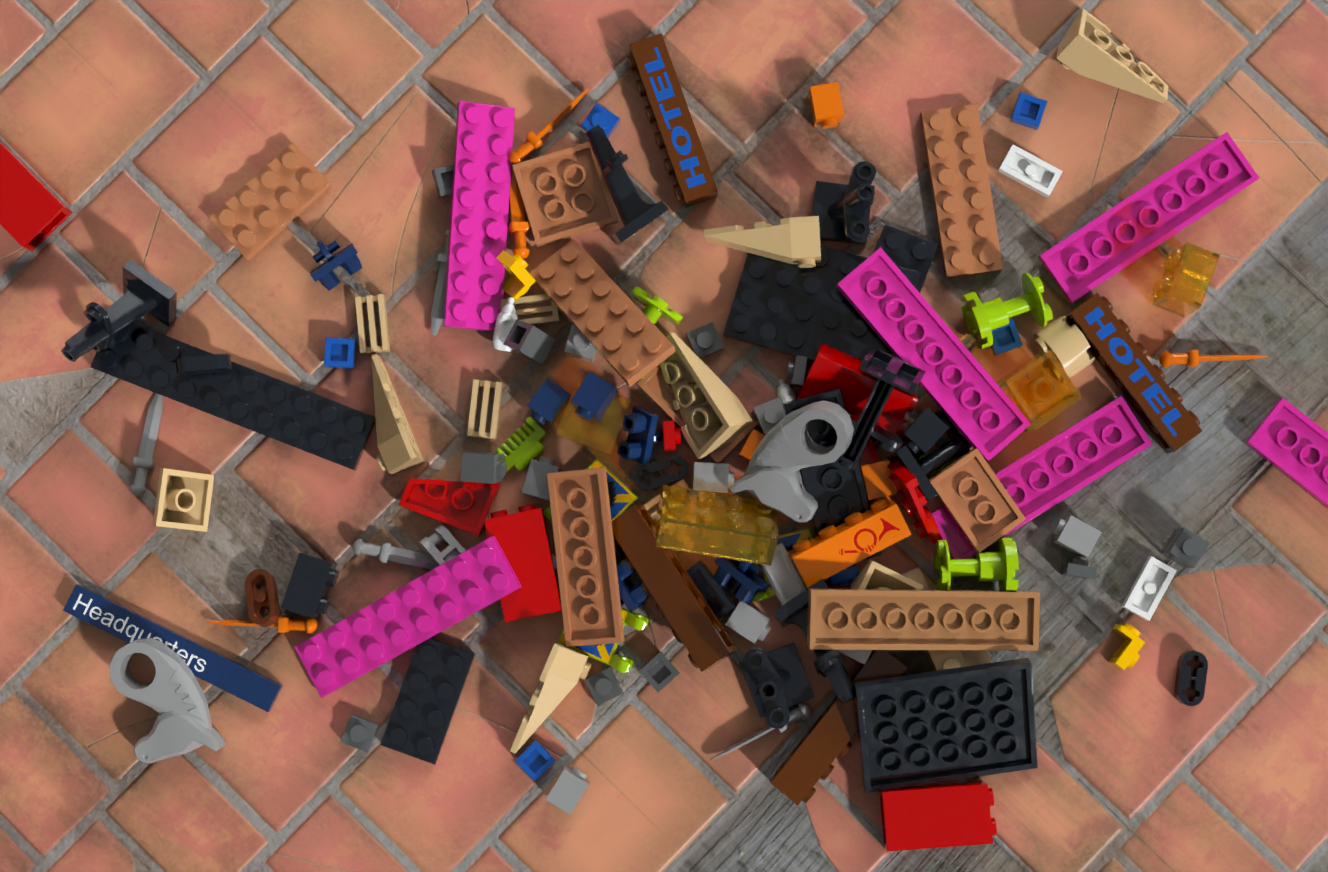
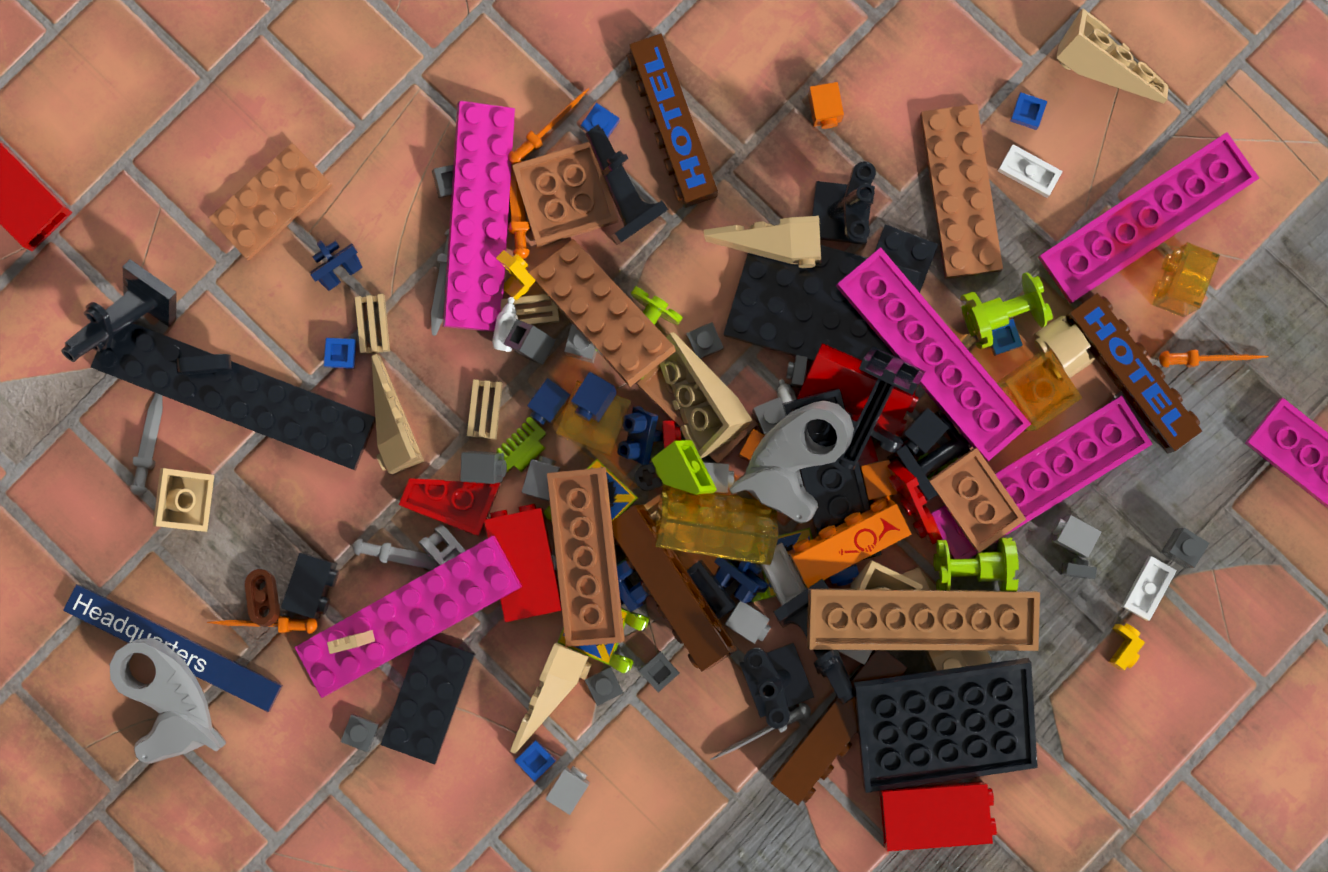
(350, 641): none -> tan tile
(683, 468): none -> lime slope
(1198, 678): black beam -> none

